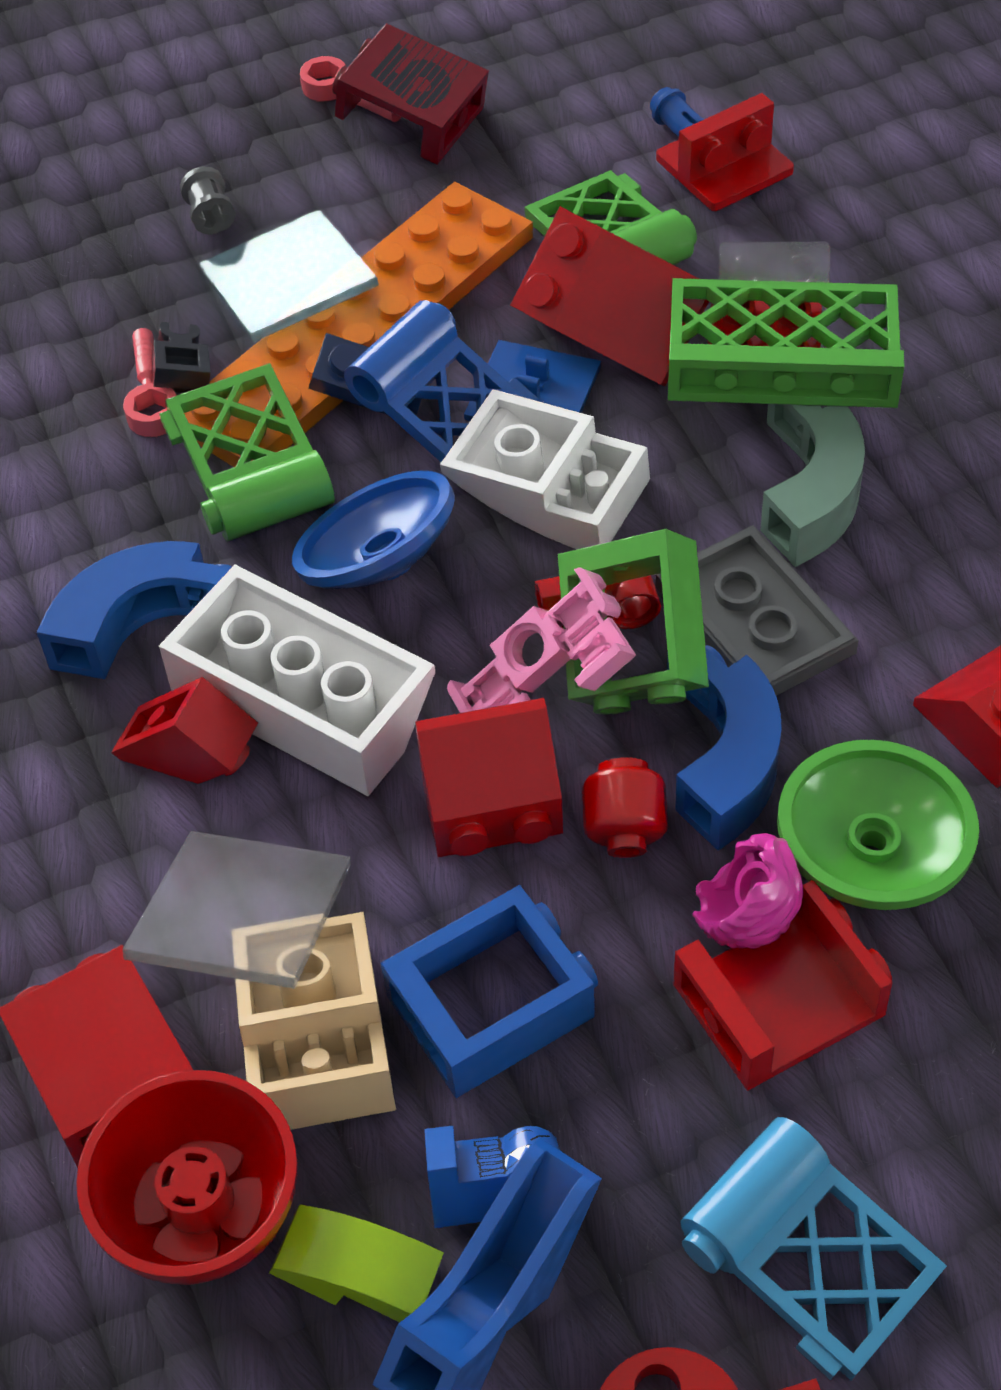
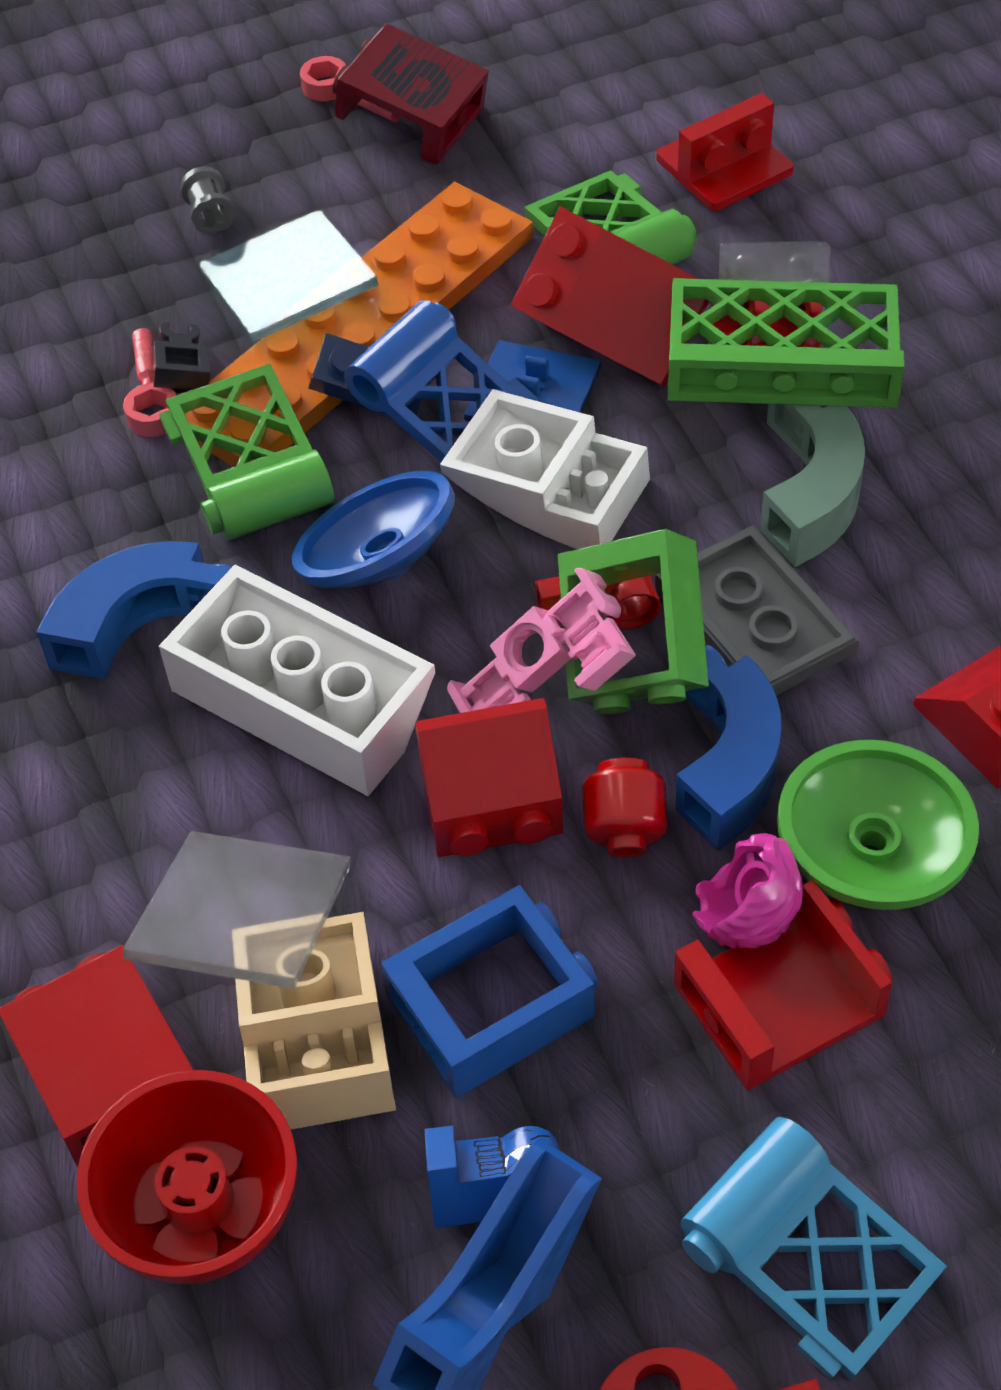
(188, 734): red slope -> none
(356, 1259): lime slope -> none
(671, 109): blue pin -> none

